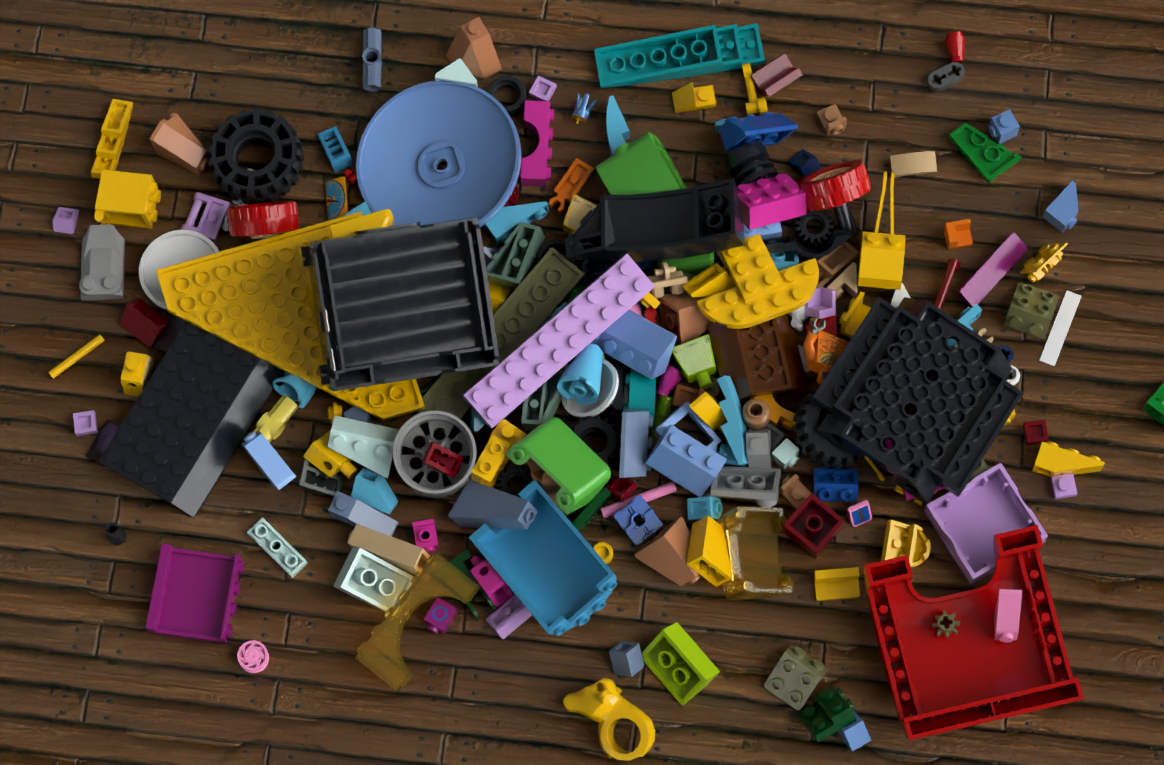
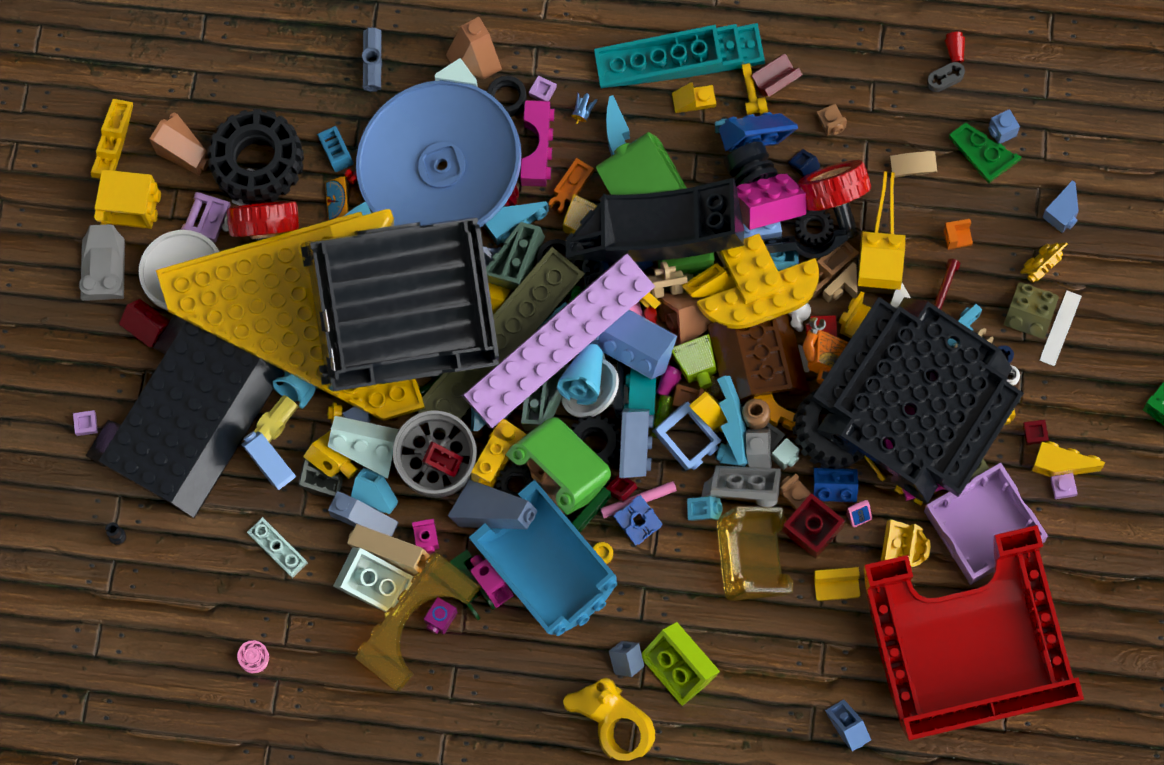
(65, 220): lavender slope -> none
(76, 356): yellow bar -> none
(136, 370): yellow torso -> none
(194, 594): magenta panel -> none
(508, 617): lavender slope -> none
(669, 553): nougat slope -> none
(685, 460): medium blue slope -> none
(709, 551): yellow slope -> none
(795, 677): olive bracket -> none
(822, 303): lavender panel -> none
(827, 714): dark green plate -> none
(941, 629): olive gear -> none
(993, 270): slope -> none
(1007, 615): bright pink slope -> none

